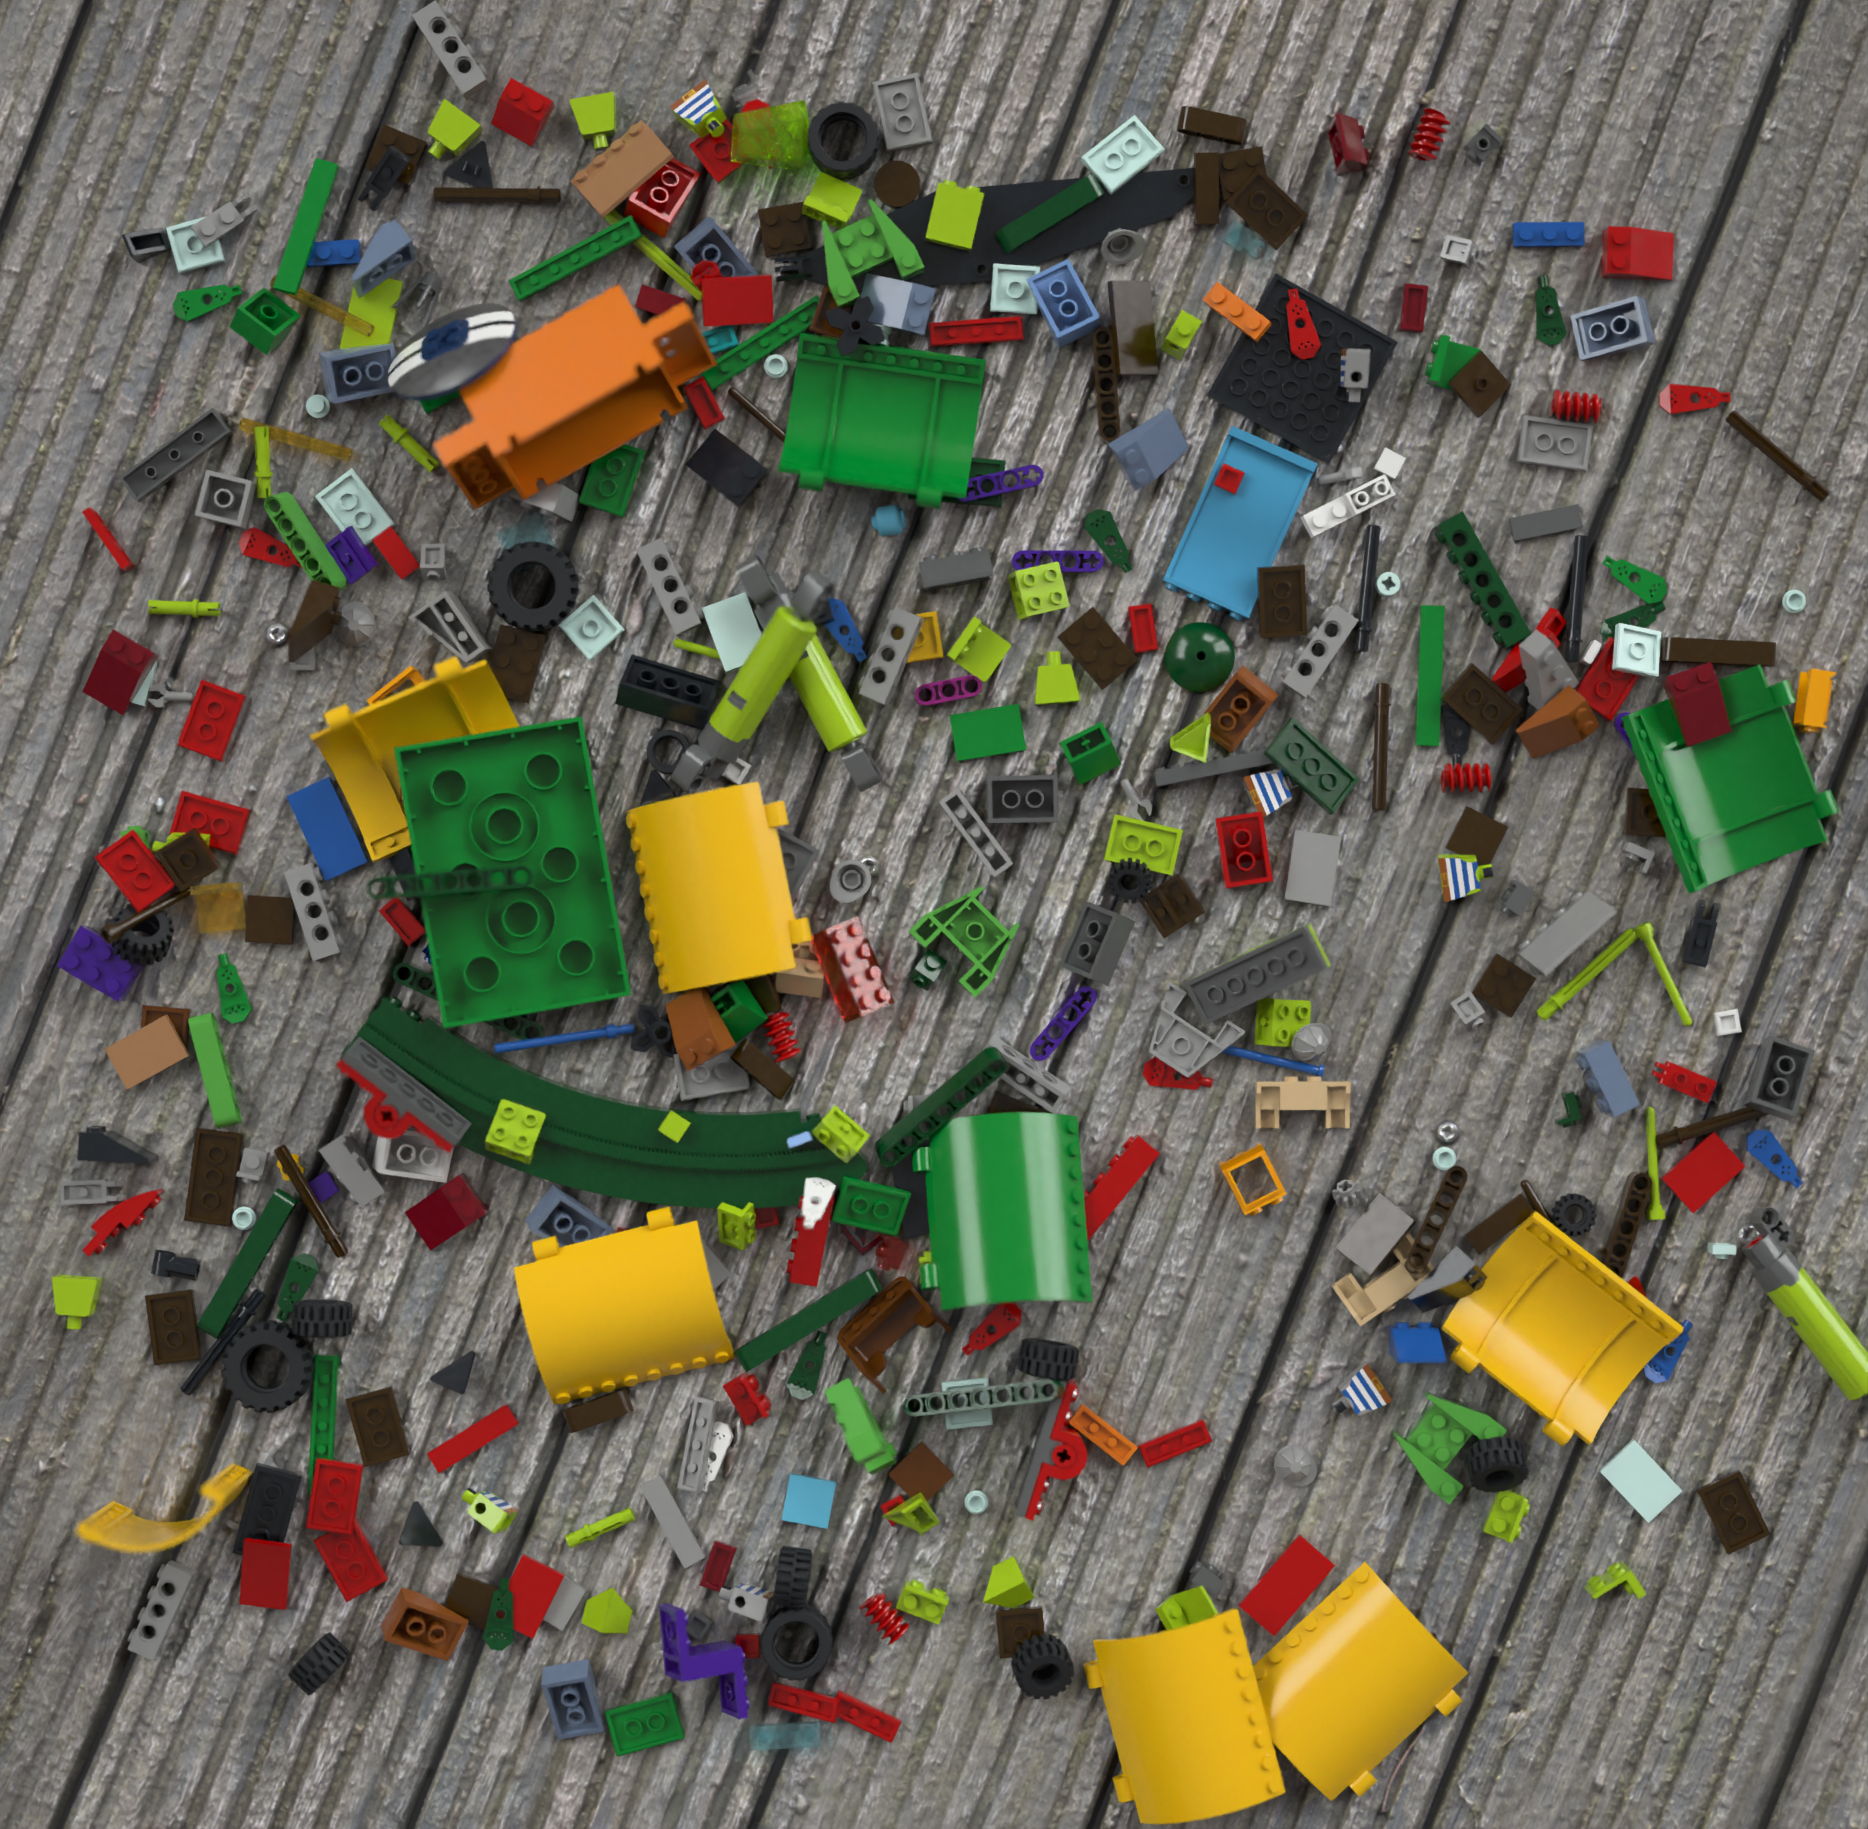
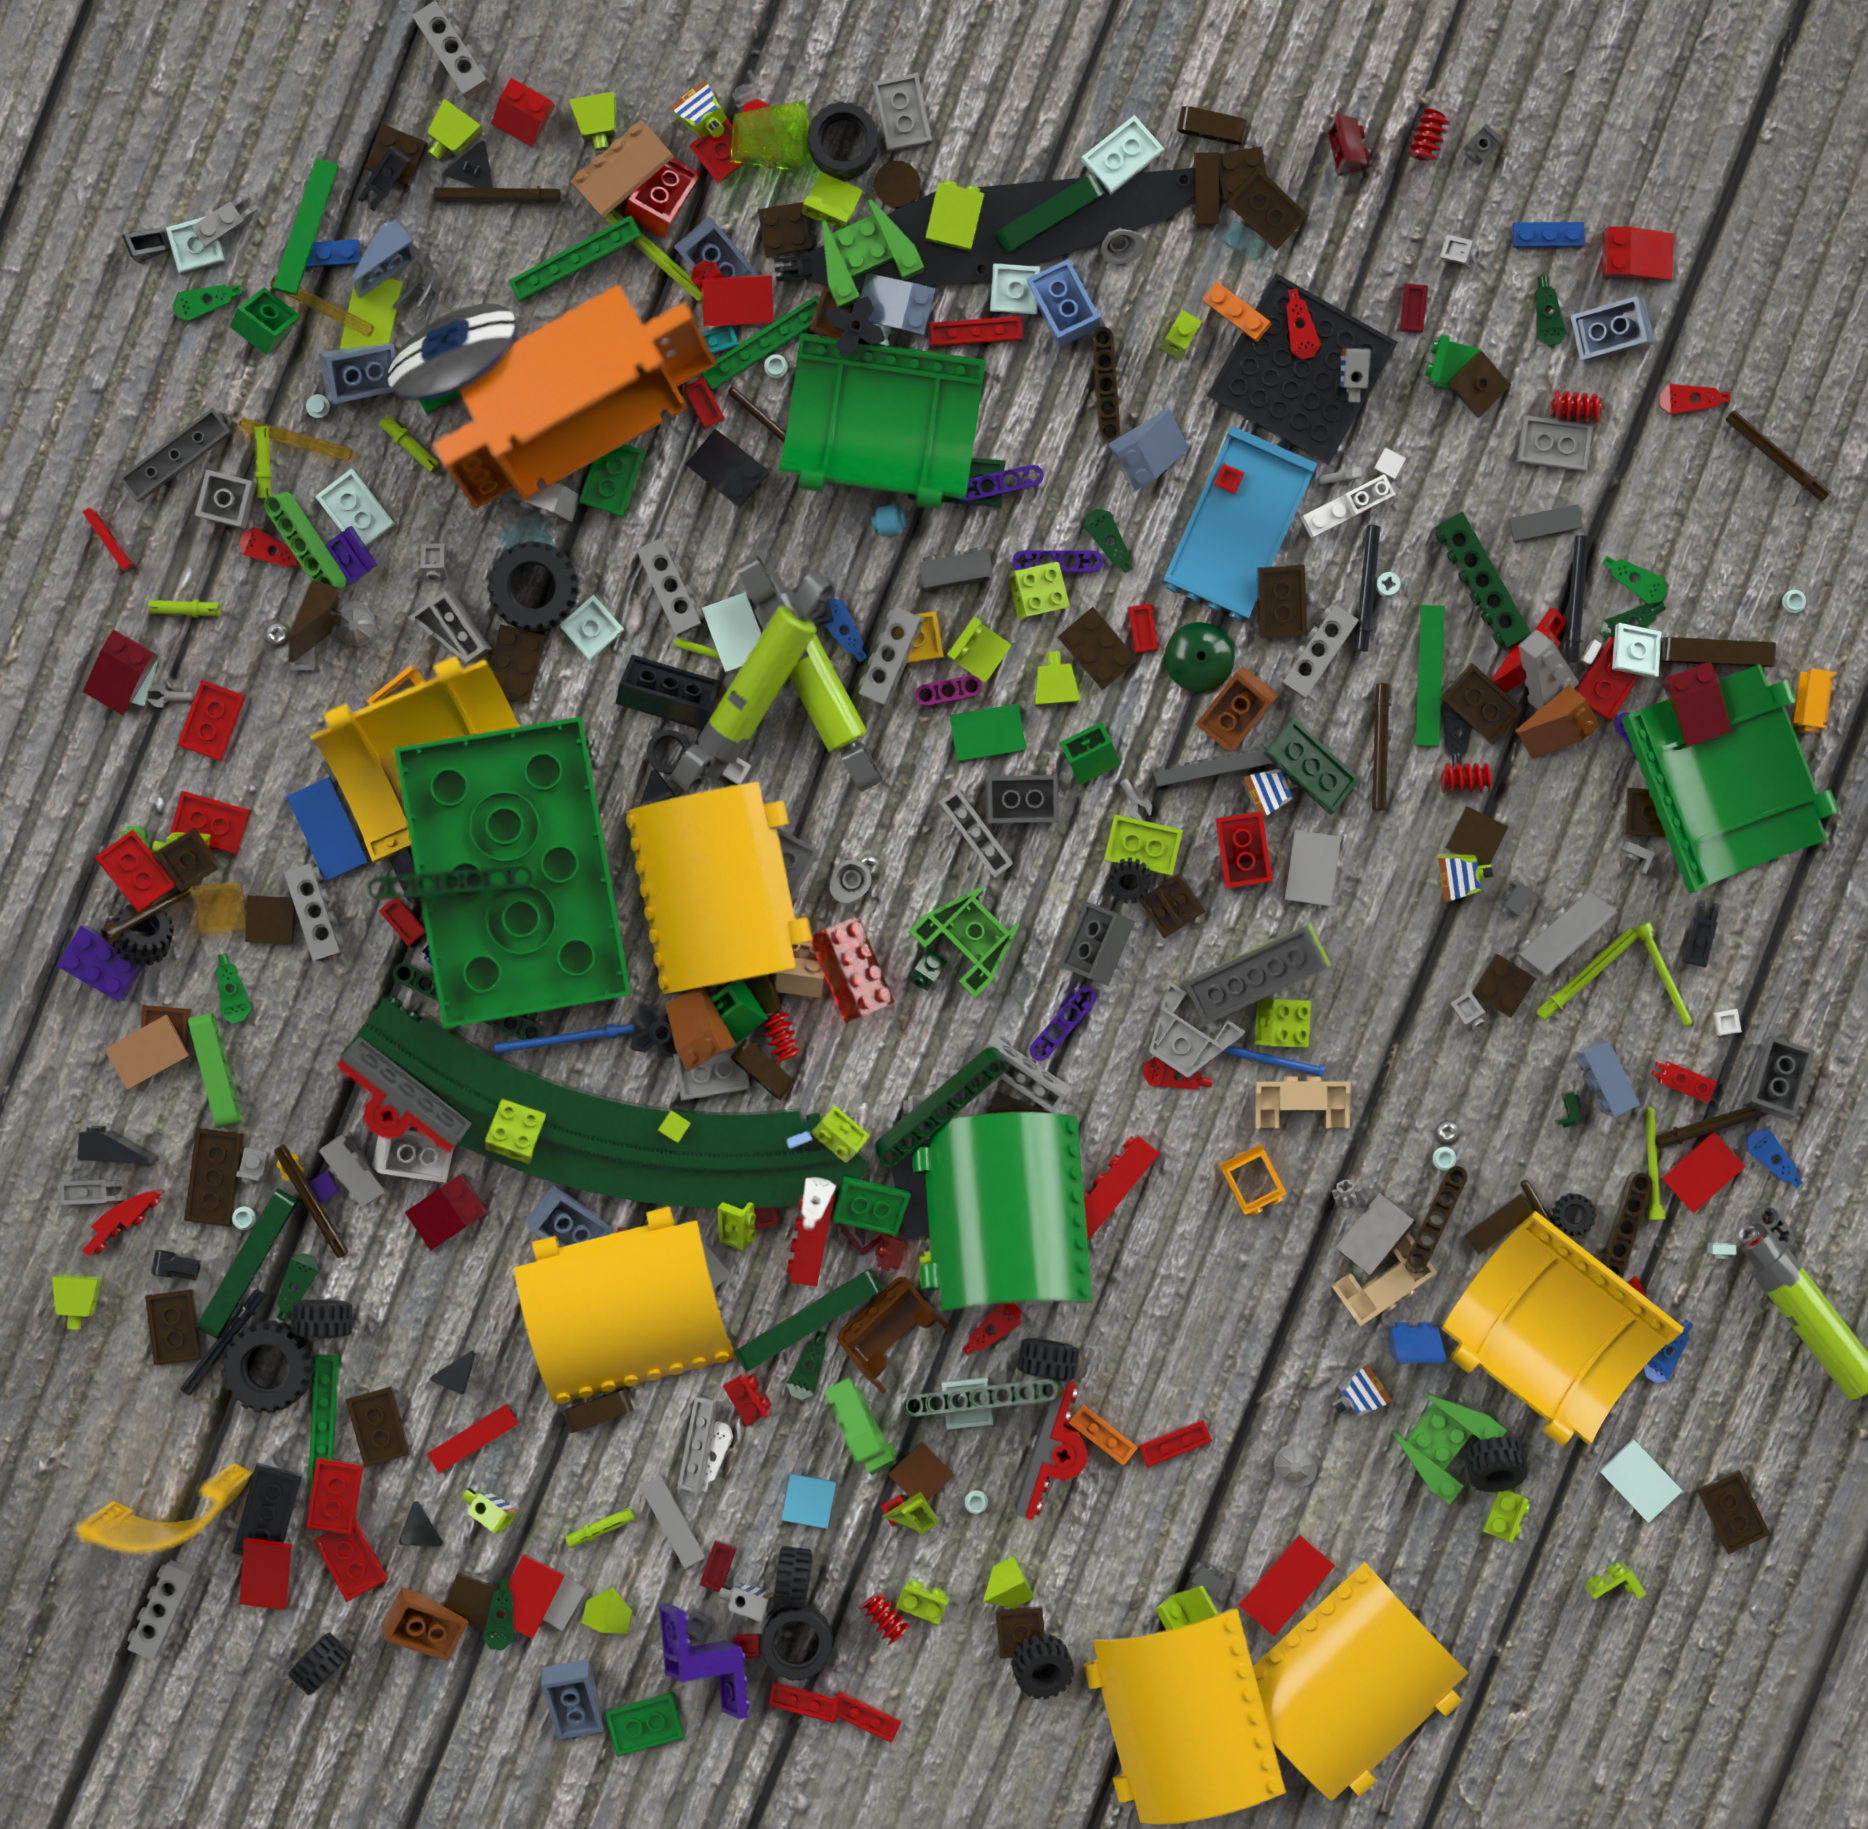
(395, 552): red slope -> none
(656, 301): dark red tile -> none
(785, 1735): clear light blue plate -> none
(1132, 328): dark brown tile -> none
(1193, 739): lime slope -> none
(1311, 1041): light grey piece -> none
(1449, 1281): slope -> none

